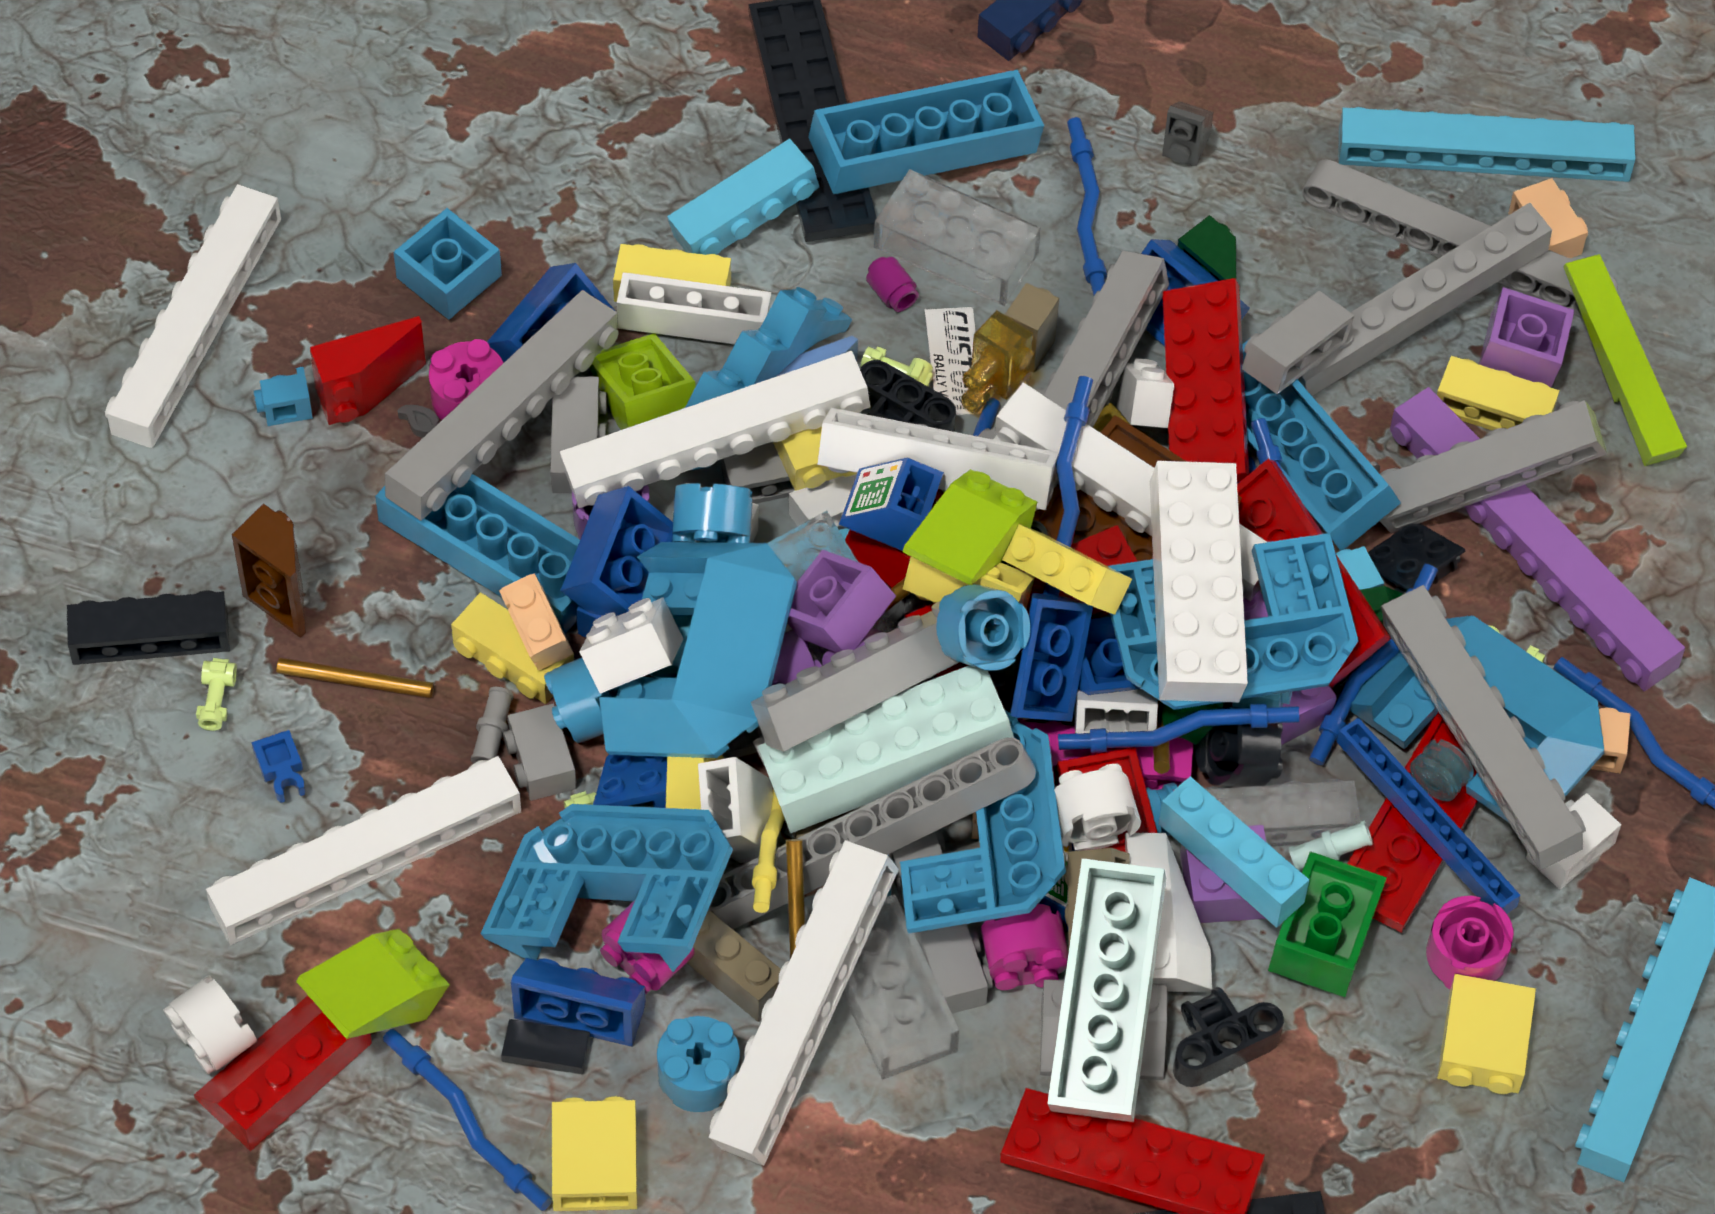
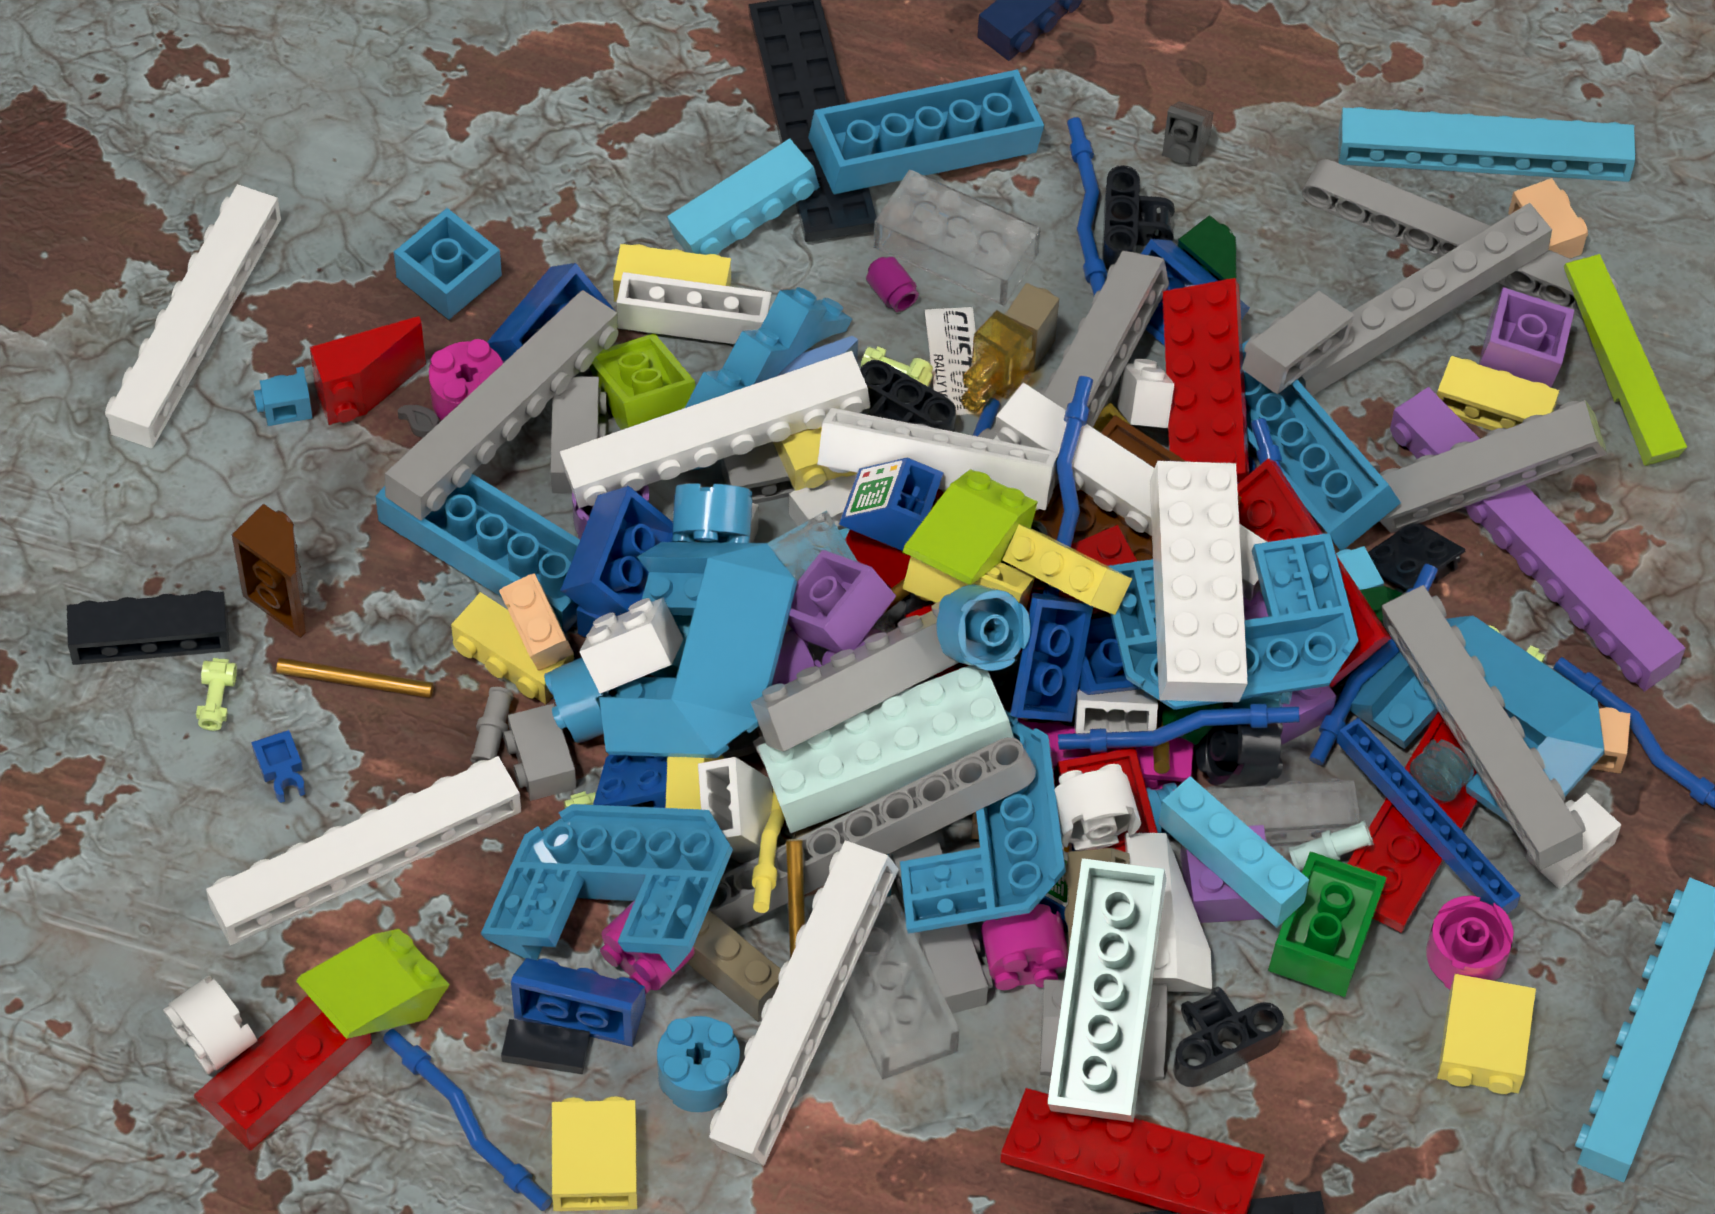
(1137, 215): none -> black piece

